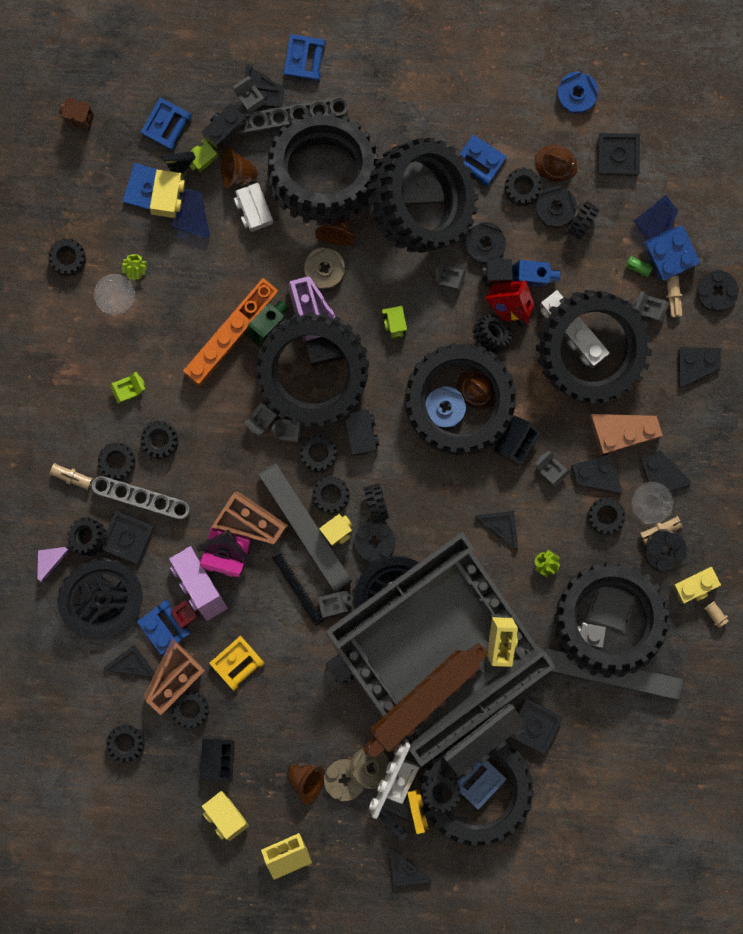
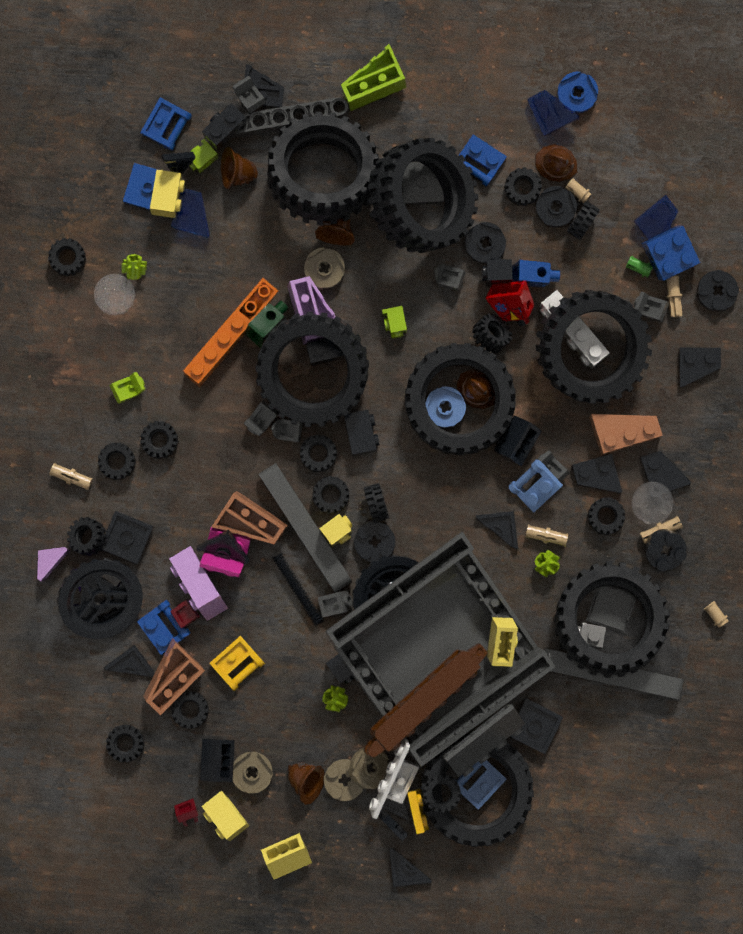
(76, 114): reddish brown brick -> none
(133, 491): light grey beam -> none
(186, 811): none -> dark red tile
(240, 771): none -> dark tan plate
(254, 207): white brick -> none
(297, 57): blue plate -> none
(335, 699): none -> lime gear
(374, 81): none -> lime wedge
(541, 490): none -> medium blue plate
(547, 535): none -> tan pin
(551, 112): none -> clear blue wing
(578, 191): none -> tan pin
(618, 154): black plate -> none
(696, 586): light yellow brick -> none

